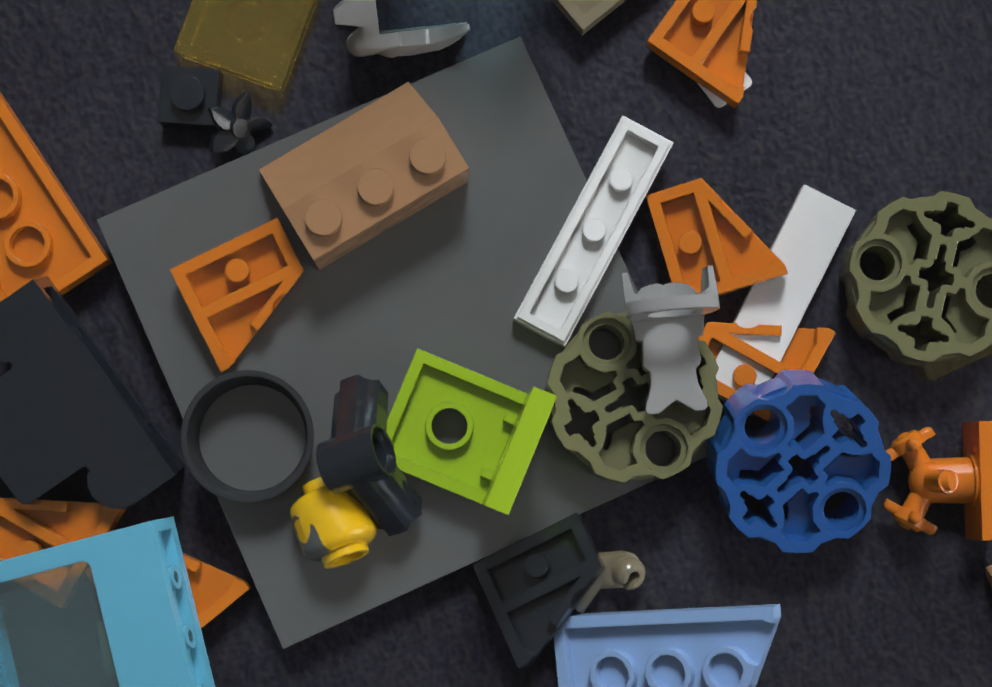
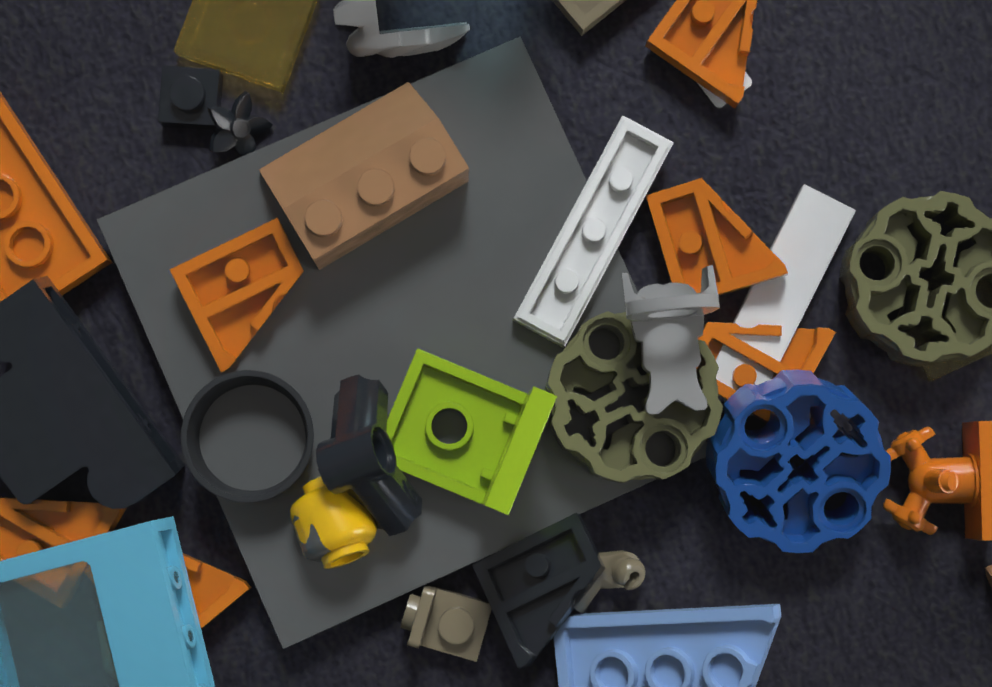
(446, 622): none -> dark tan bracket

